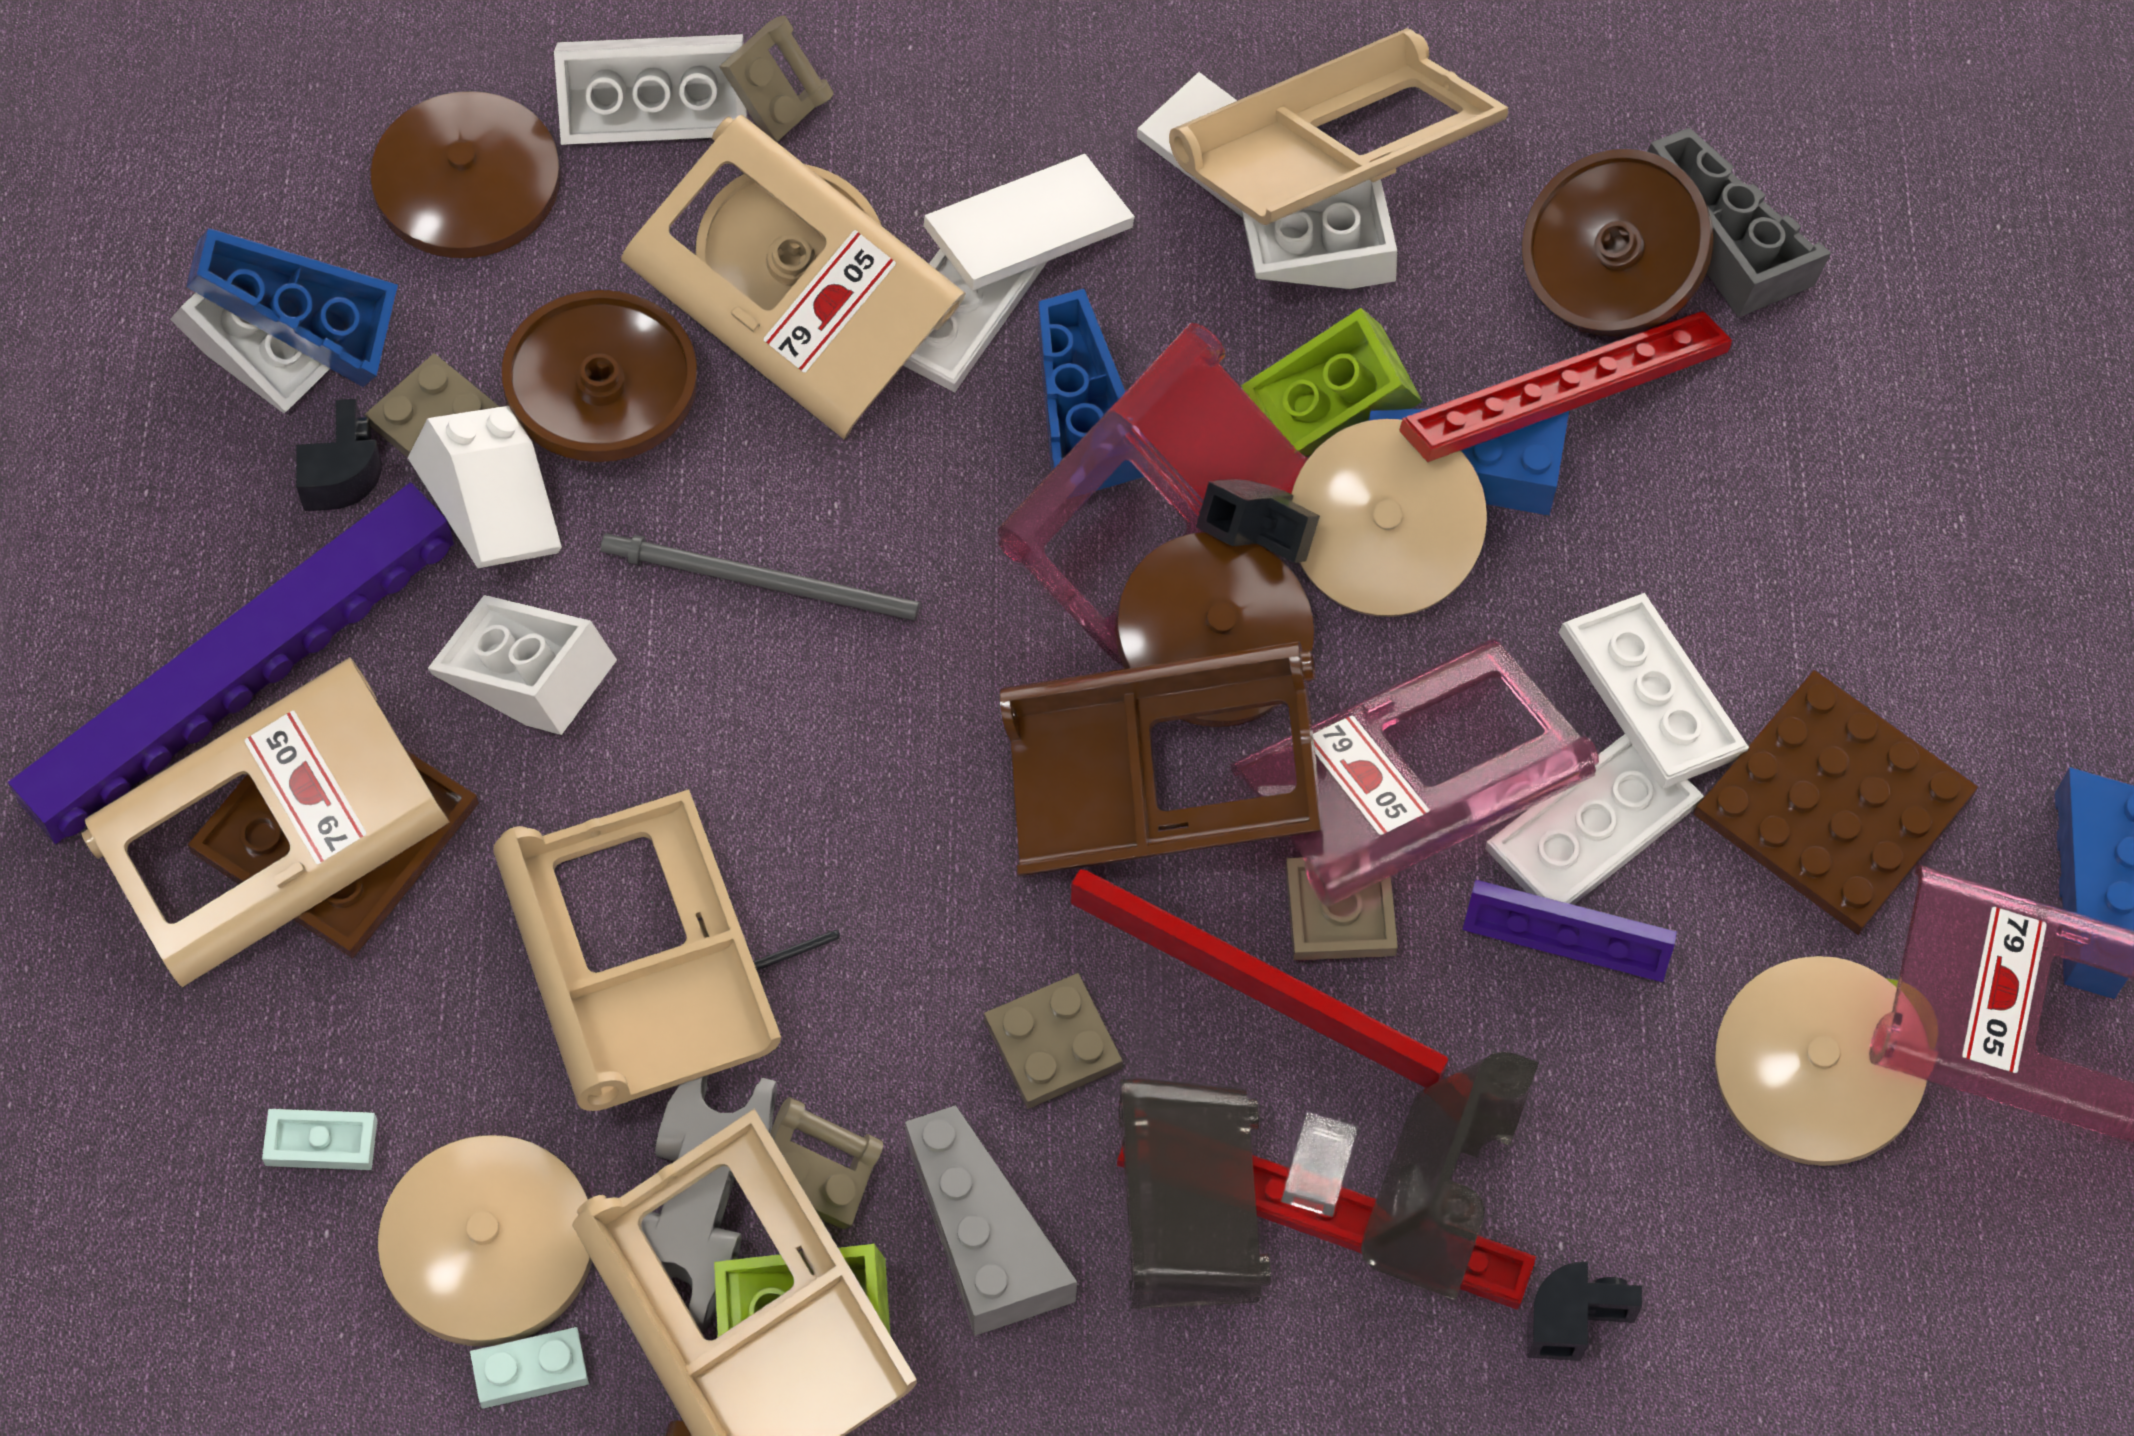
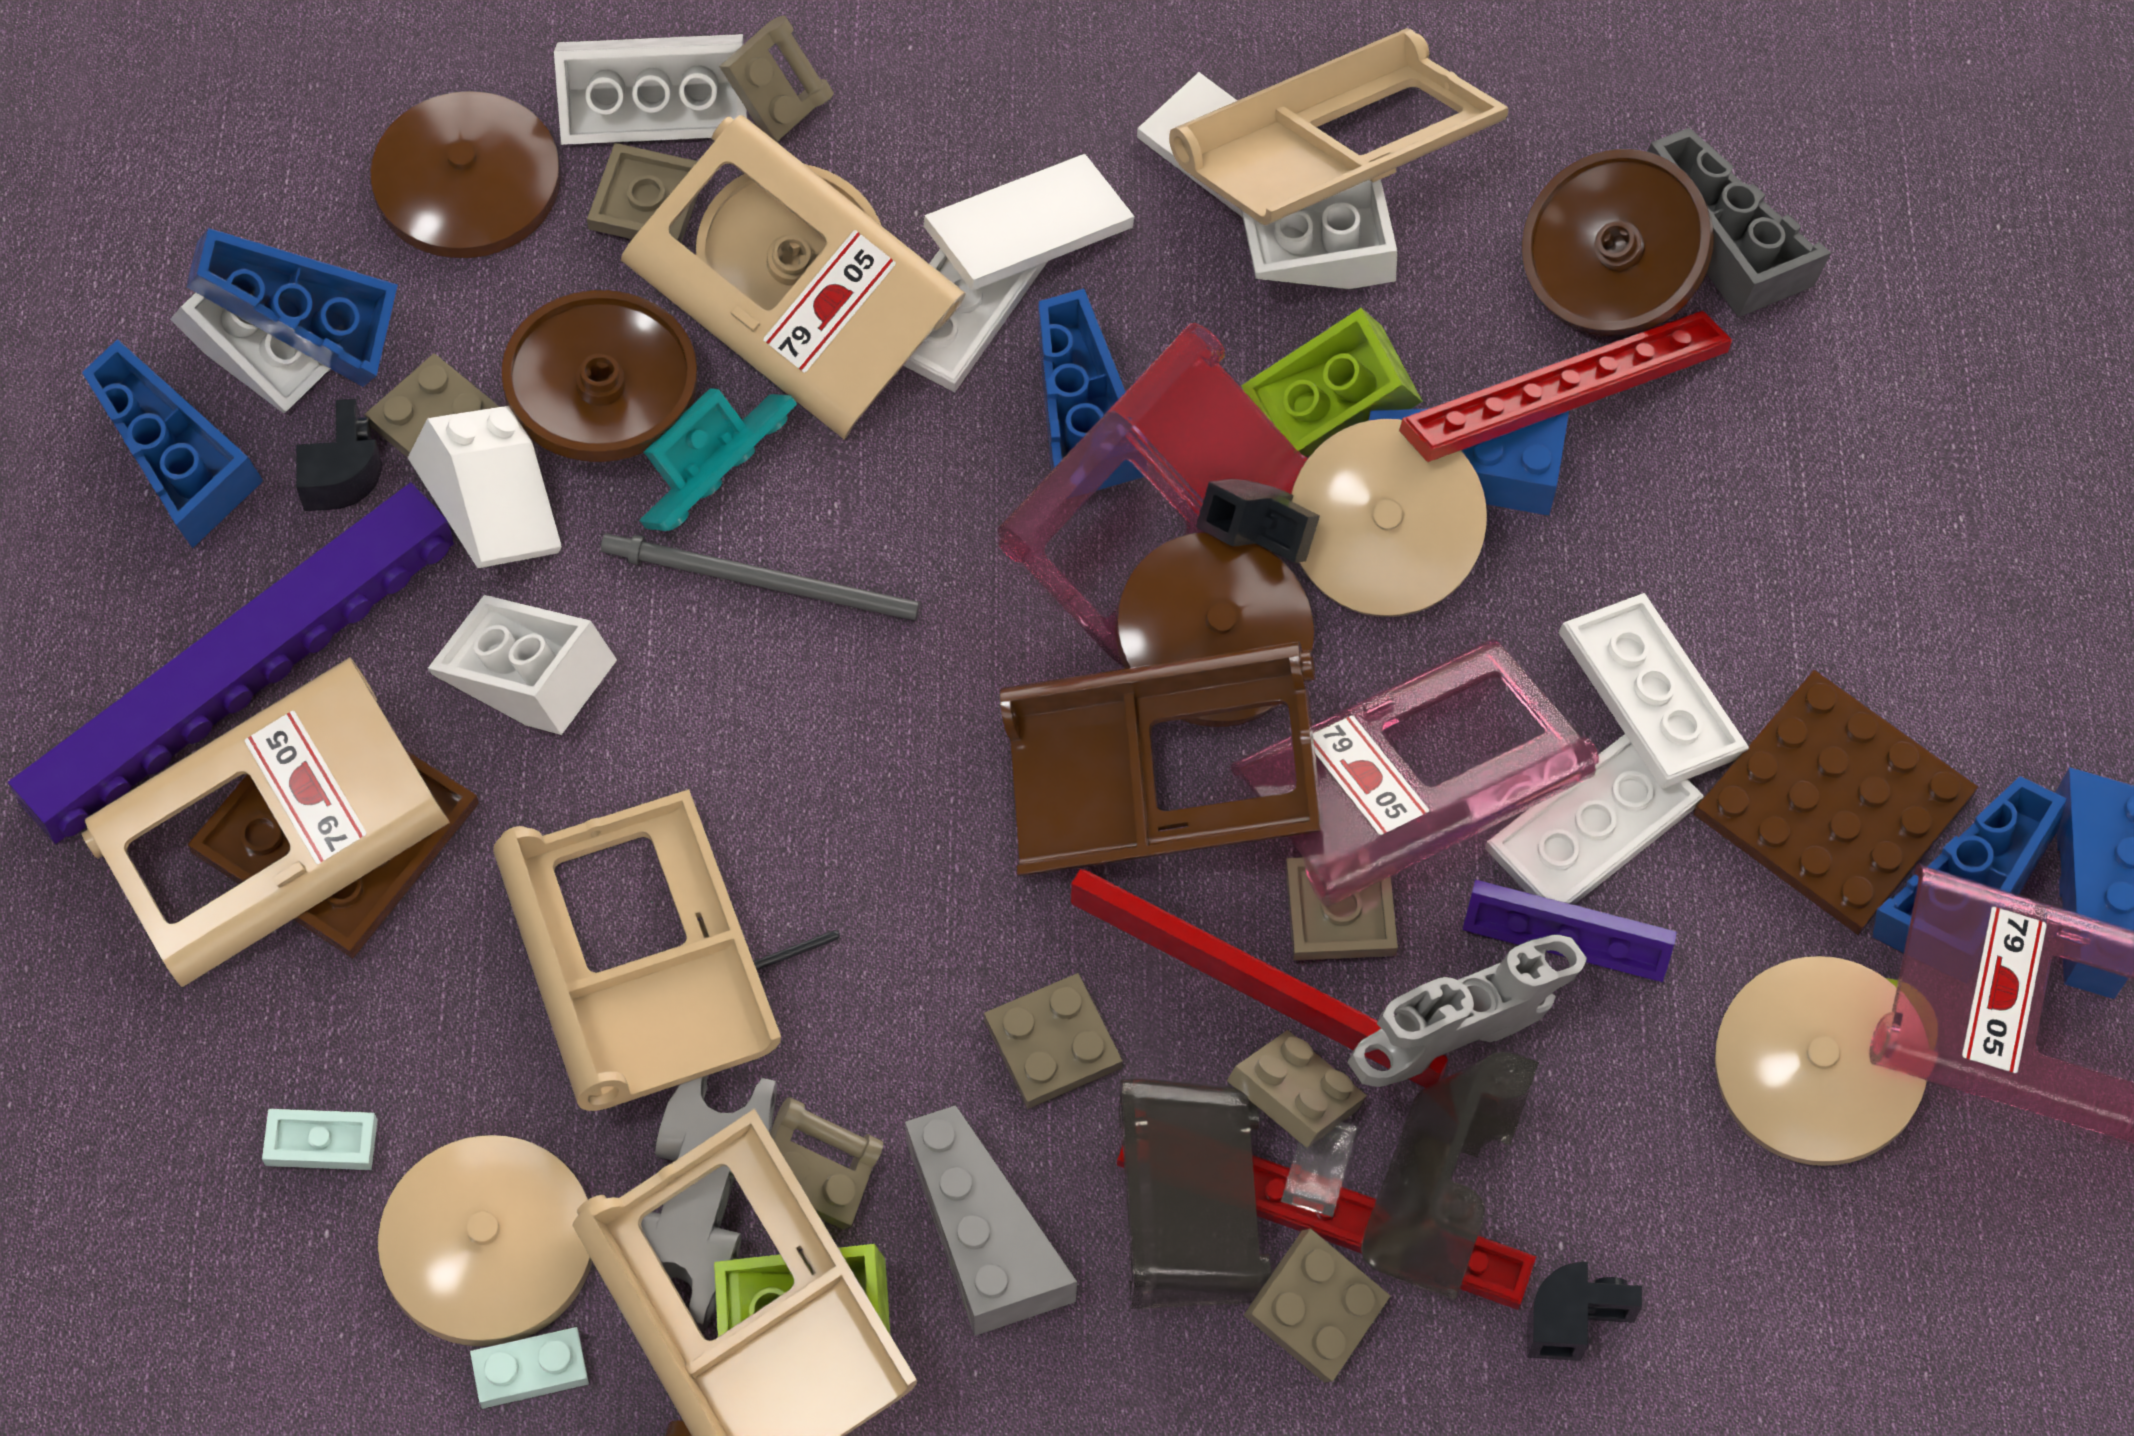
(178, 449): none -> blue wedge
(634, 188): none -> dark tan plate
(704, 448): none -> teal bracket
(1297, 1088): none -> dark tan plate
(1317, 1305): none -> dark tan plate
(1460, 1011): none -> light grey piece
(1994, 851): none -> blue wedge

